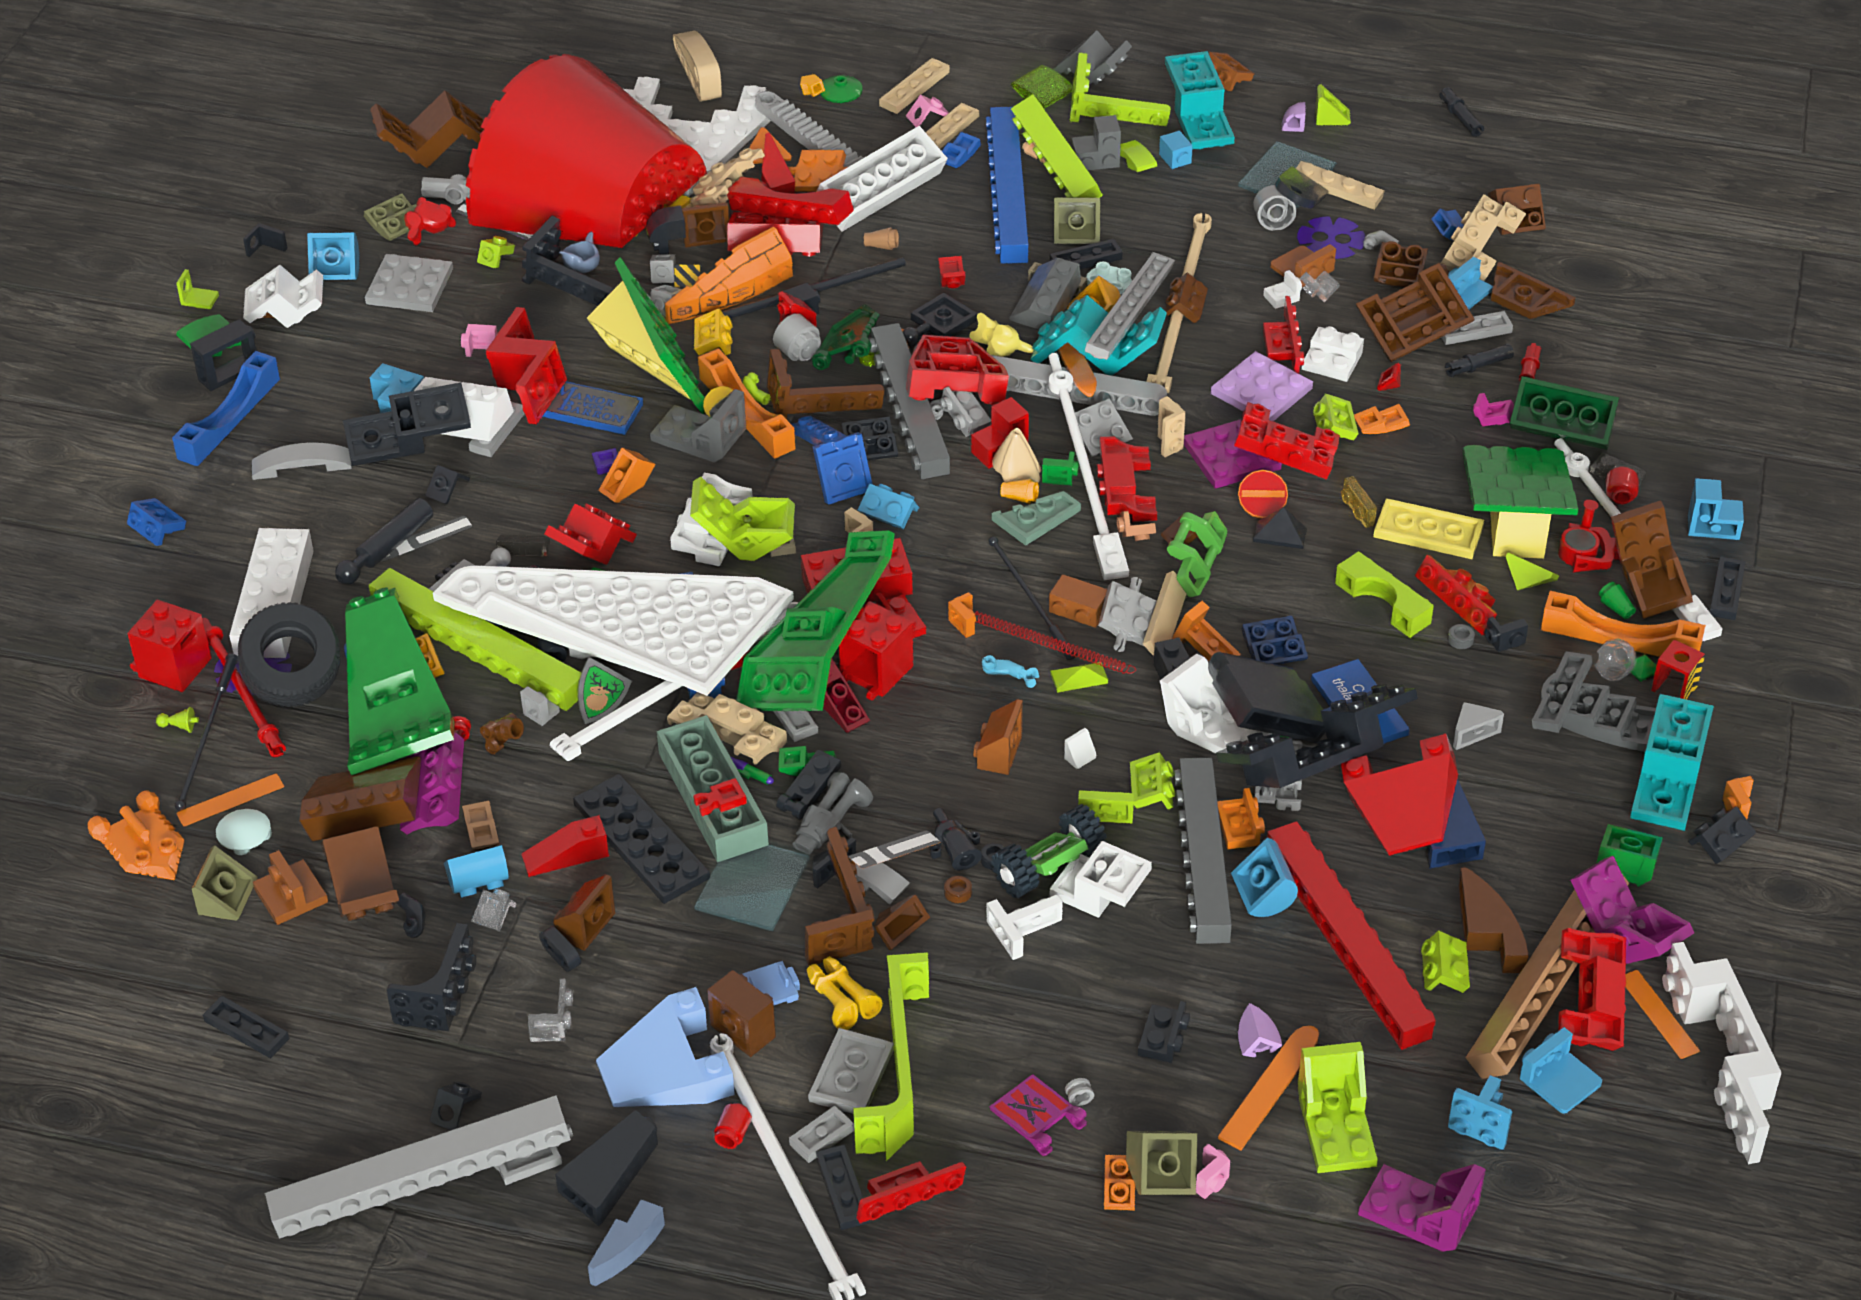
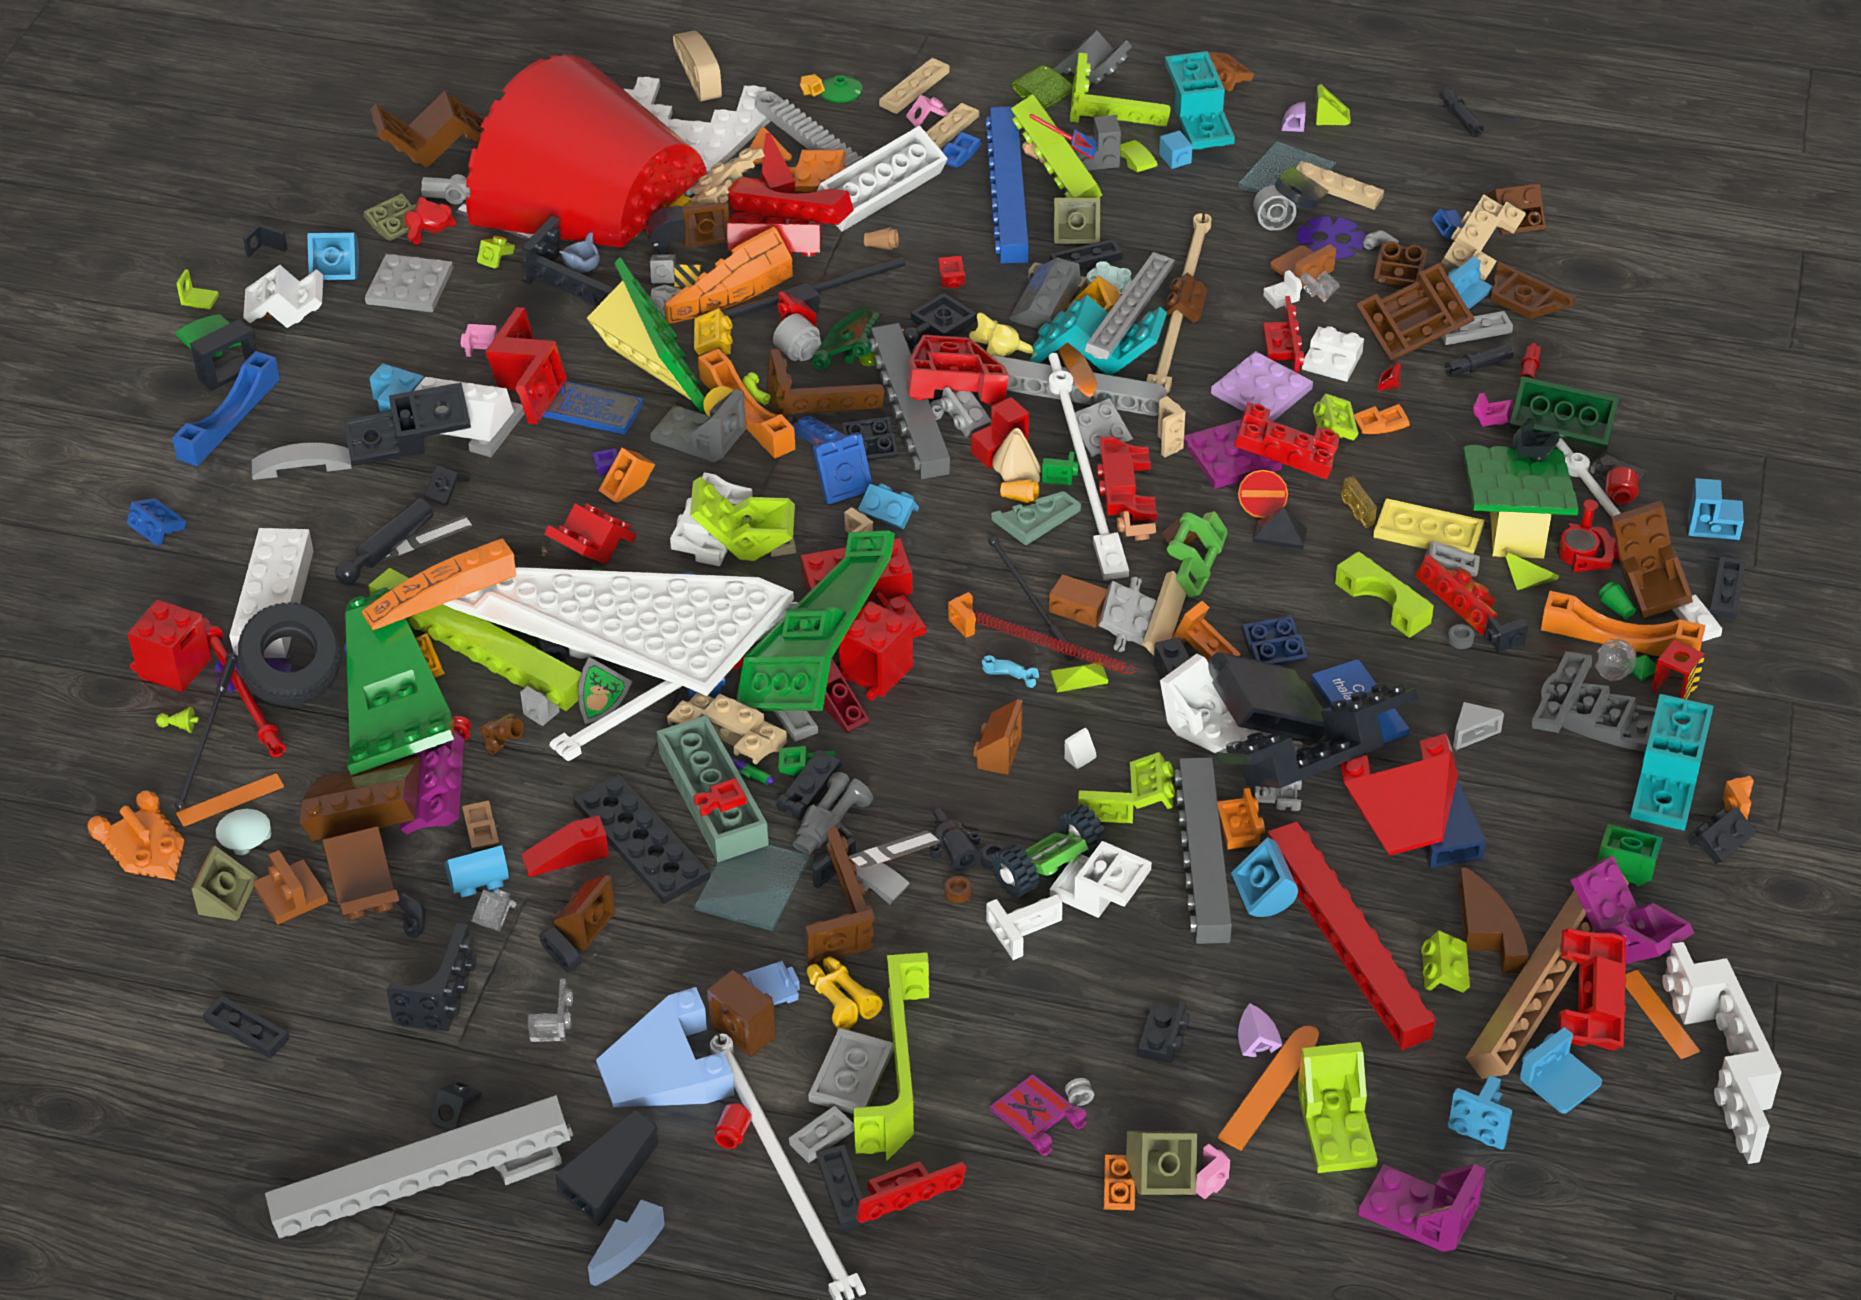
(444, 583): none -> orange wedge
(900, 921): reddish brown slope -> none
(1078, 140): none -> piece
(1453, 558): none -> light grey slope
(1534, 444): none -> black bracket

